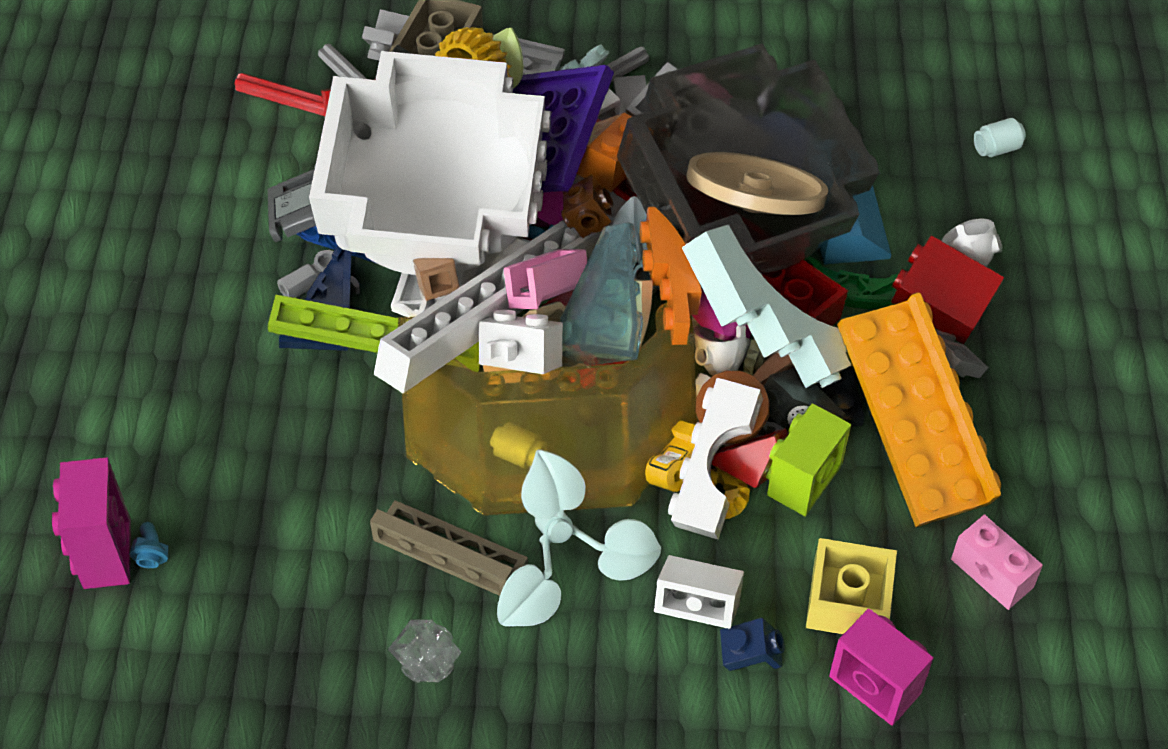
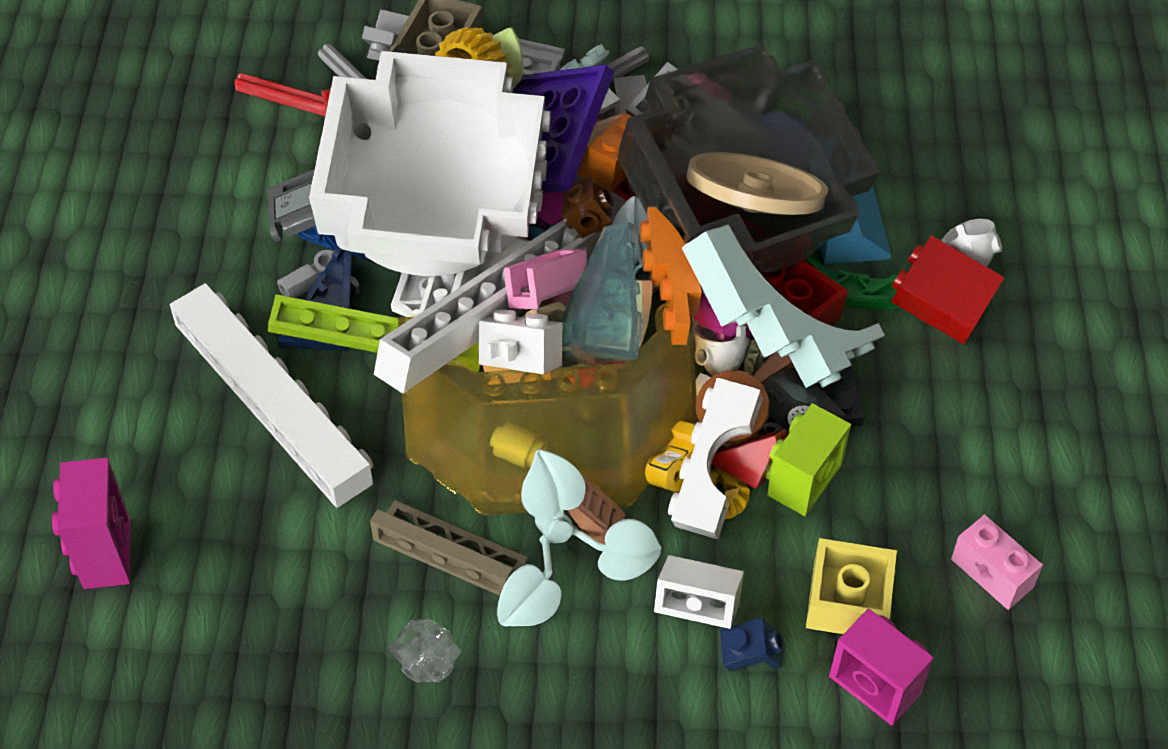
(148, 550): dark azure plate -> none
(273, 395): none -> white brick
(436, 276): medium nougat slope -> none
(596, 512): none -> nougat slope
(920, 411): light orange bracket -> none
(961, 358): light grey plate -> none
(999, 137): light aqua brick -> none

